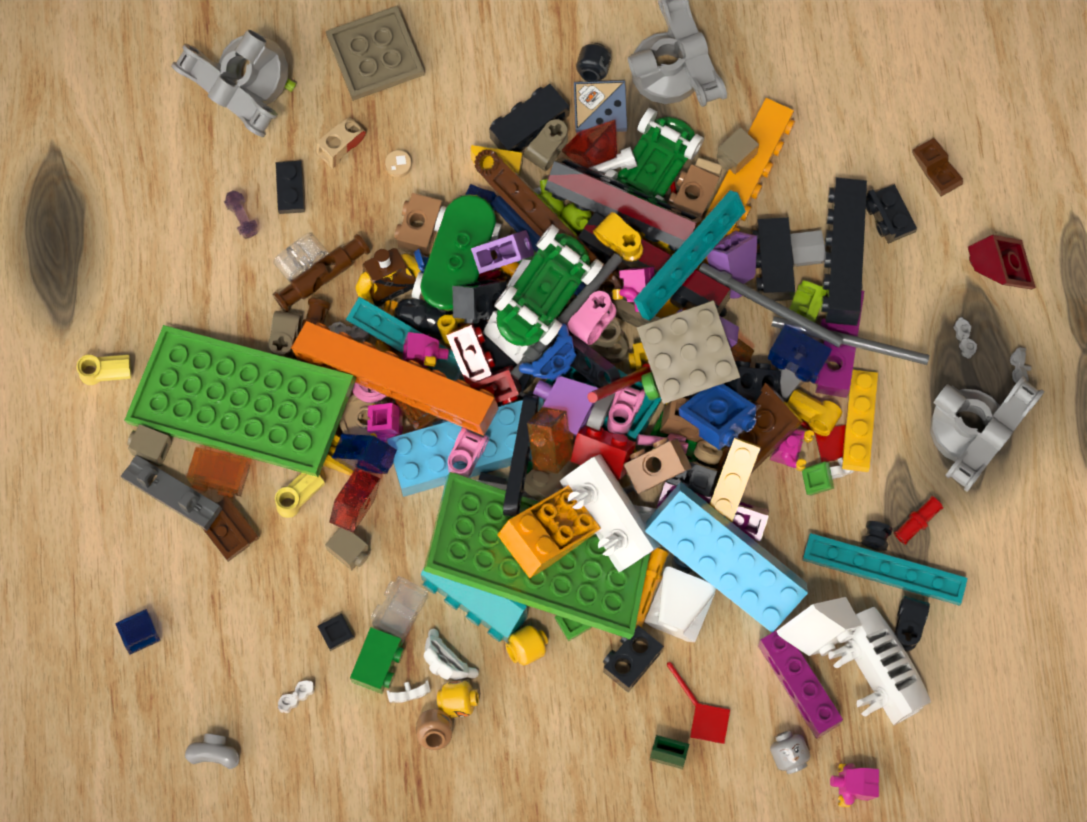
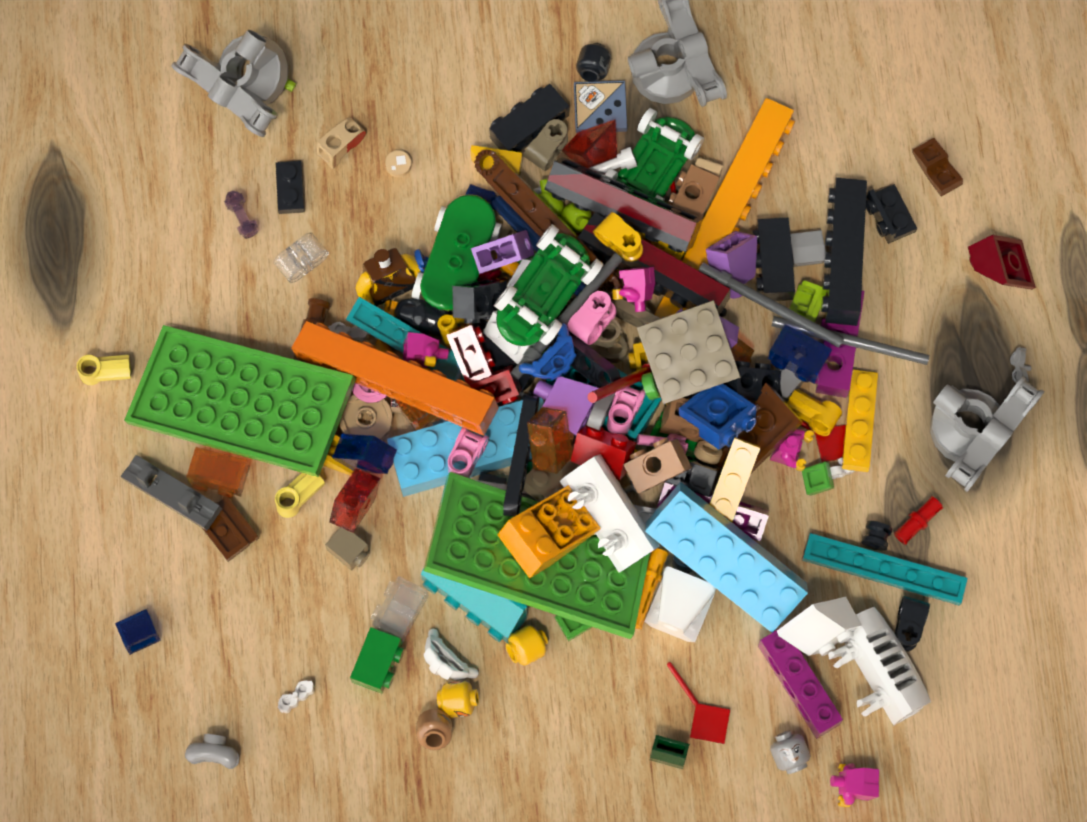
(149, 444): dark tan brick -> none
(284, 332): dark tan piece -> none
(313, 278): reddish brown piece -> none
(335, 632): black tile -> none
(374, 53): dark tan plate -> none
(384, 421): dark pink piece -> none
(409, 694): white piece -> none
(418, 209): medium nougat brick -> none
(638, 662): black brick -> none
(689, 255): teal plate -> none
(737, 151): dark tan brick -> none
(963, 330): light grey piece -> none

